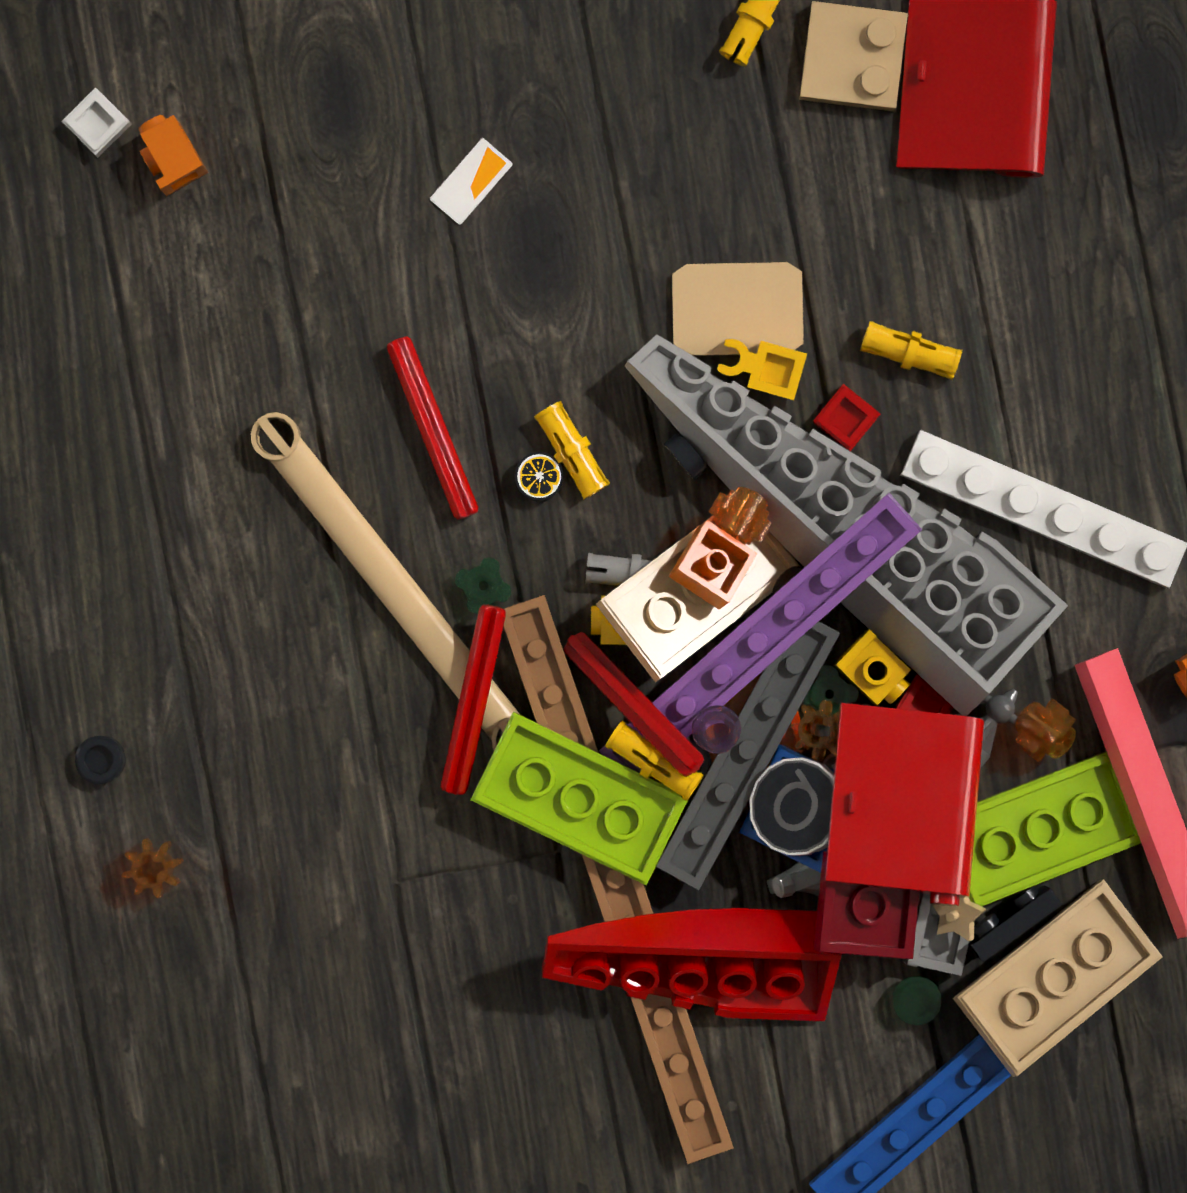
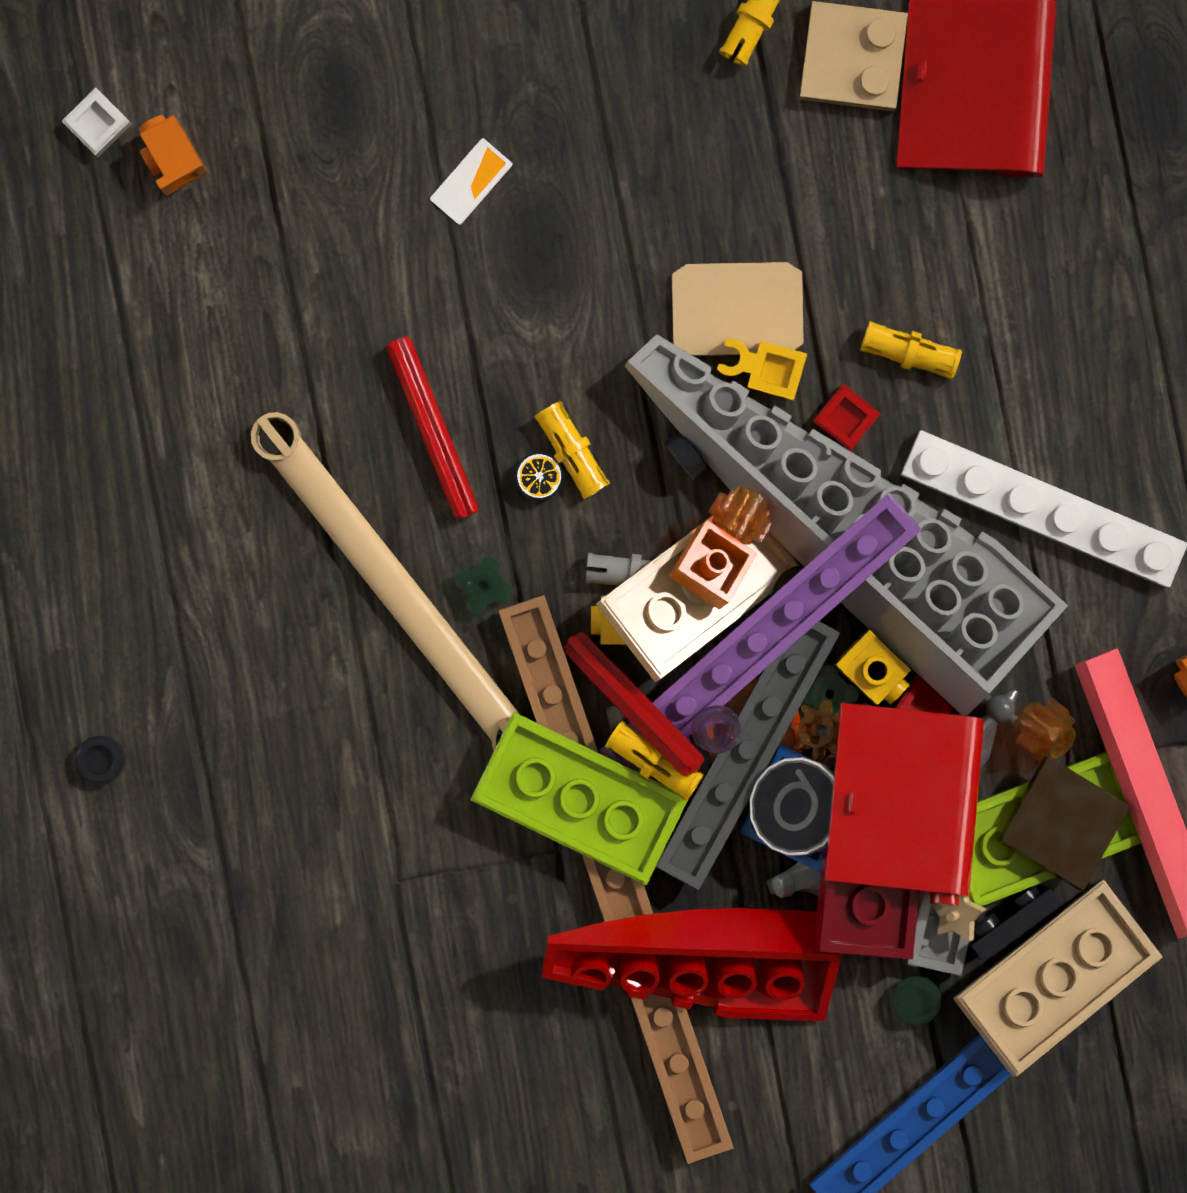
(147, 880): clear orange gear -> none
(473, 699): red axle -> none
(1063, 823): none -> dark brown tile

